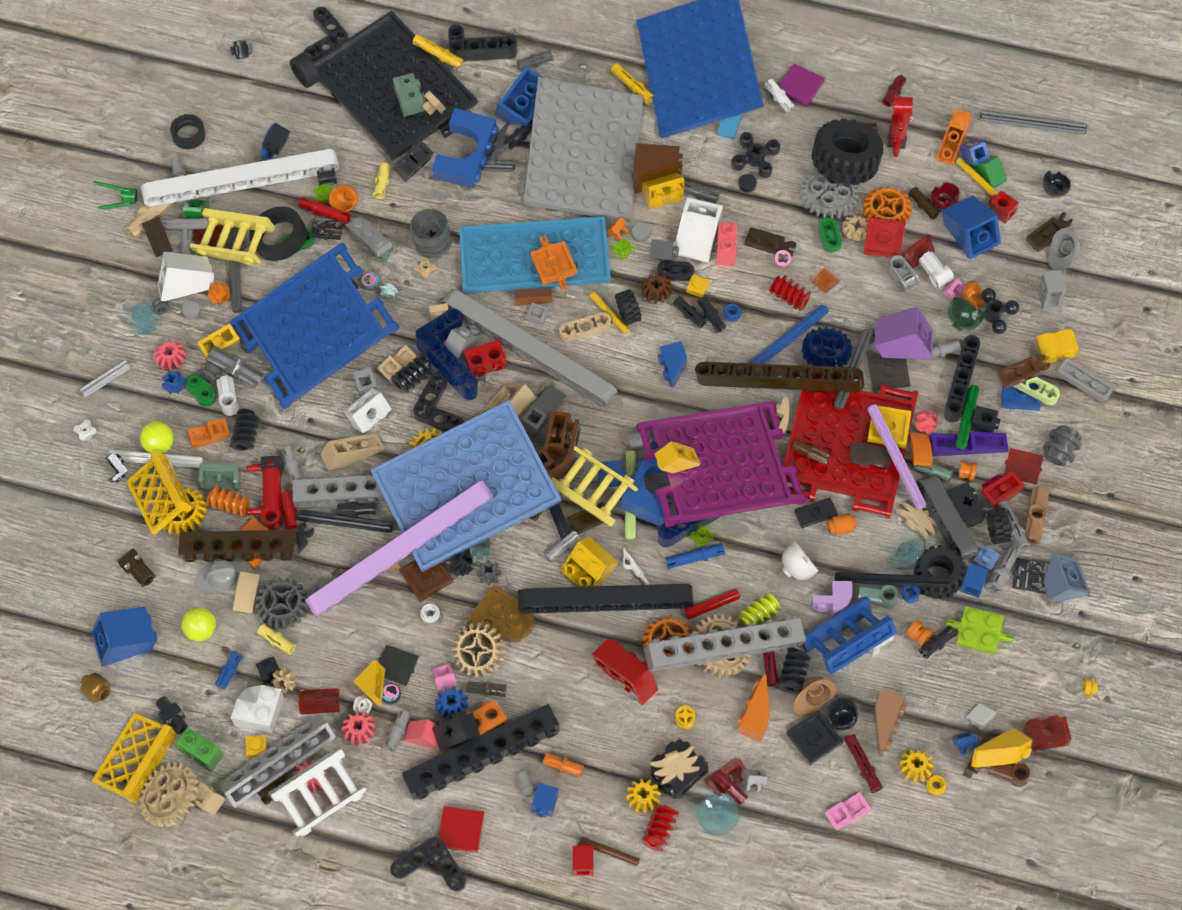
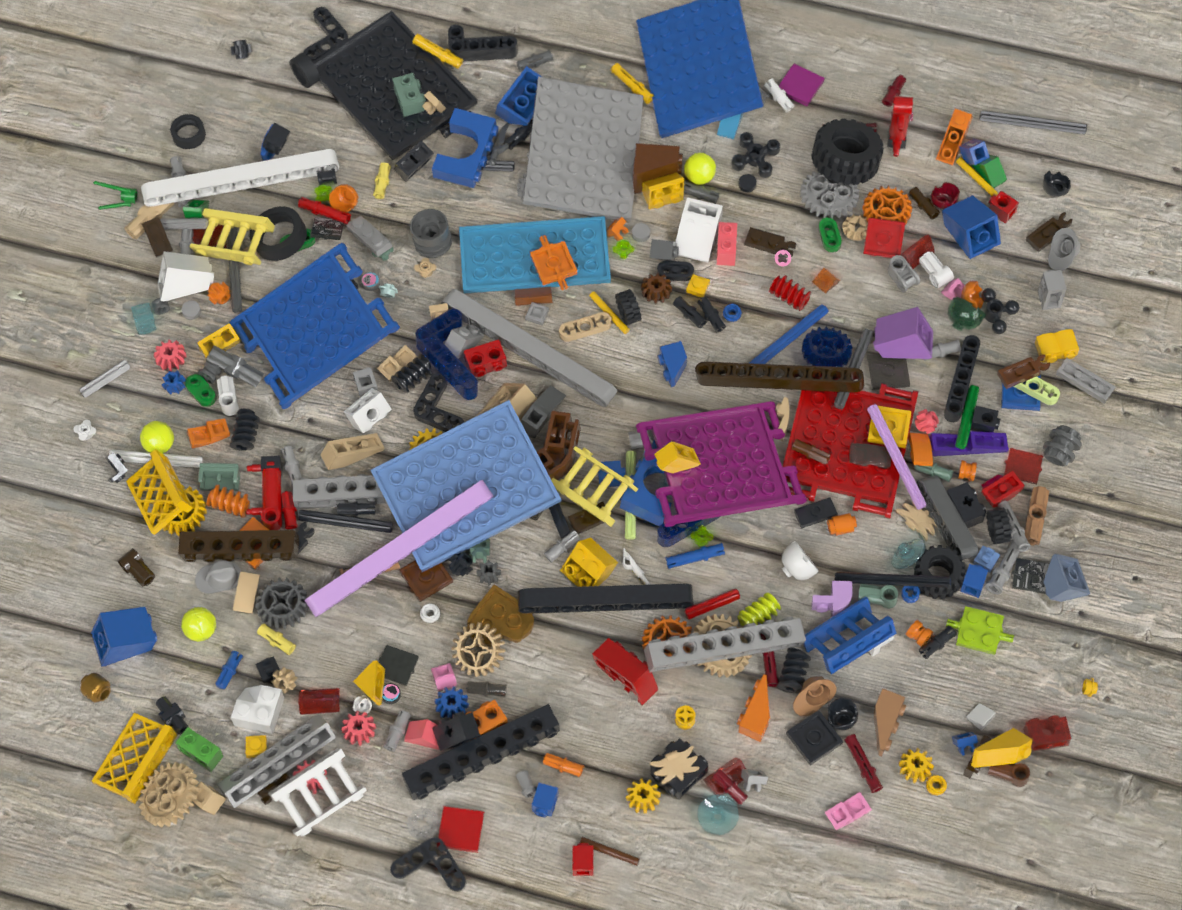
(658, 827): red piece -> none
(700, 168): none -> neon yellow piece

